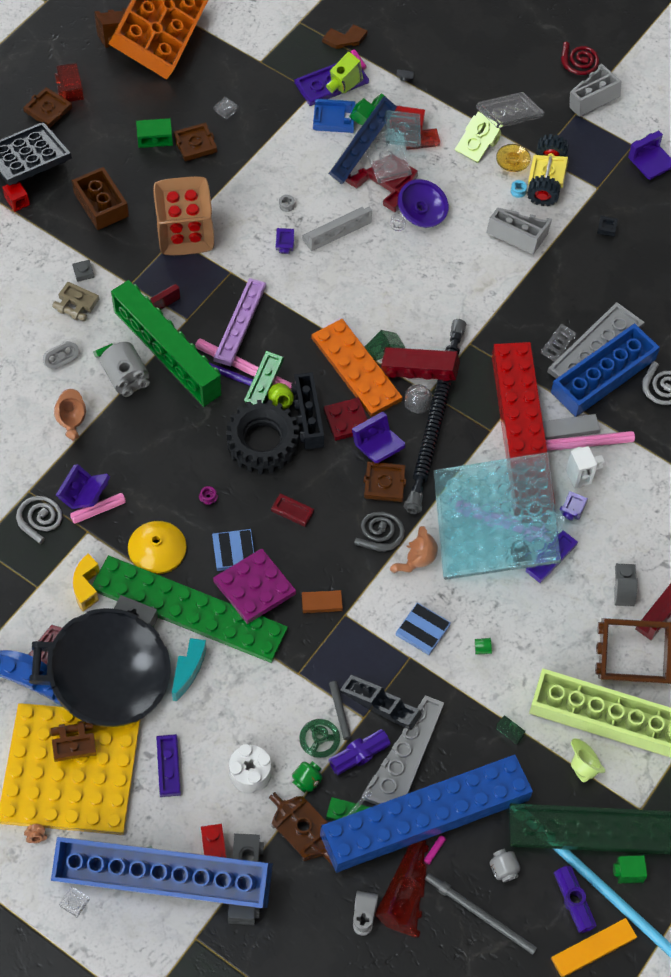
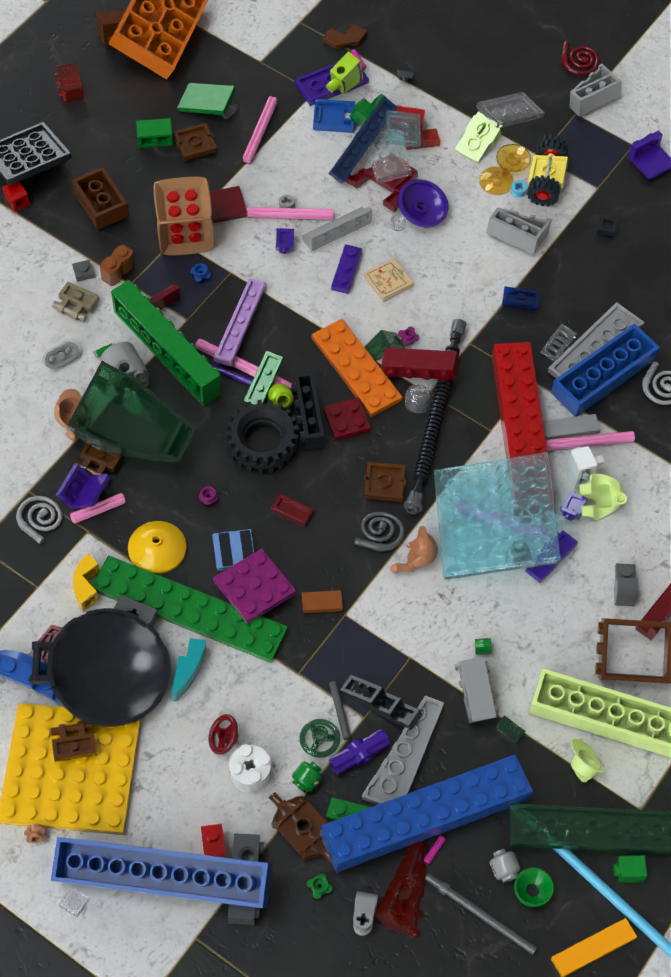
(47, 107): reddish brown plate -> none
(103, 459): none -> reddish brown plate
(117, 265): none -> dark orange brick
(129, 419): none -> clear green windscreen
(168, 765): dark purple tile -> none
(200, 268): none -> blue plate
(206, 98): none -> tile
(225, 735): none -> dark red piece
(227, 204): none -> dark red tile
(260, 129): none -> bright pink axle
(291, 213): none -> bright pink axle
(313, 884): none -> green plate
(346, 269): none -> dark purple plate
(367, 793): clear hinge -> none
(376, 438): dark purple bracket -> none
(388, 279): none -> tan tile
(408, 340): none -> magenta plate
(423, 628): tile -> none
(477, 689): none -> light grey wedge
(494, 185): none -> clear yellow dish
(520, 298): none -> clear blue plate
(538, 878): none -> green piece
(579, 911): dark purple piece -> none
(606, 492): none -> yellowish green piece

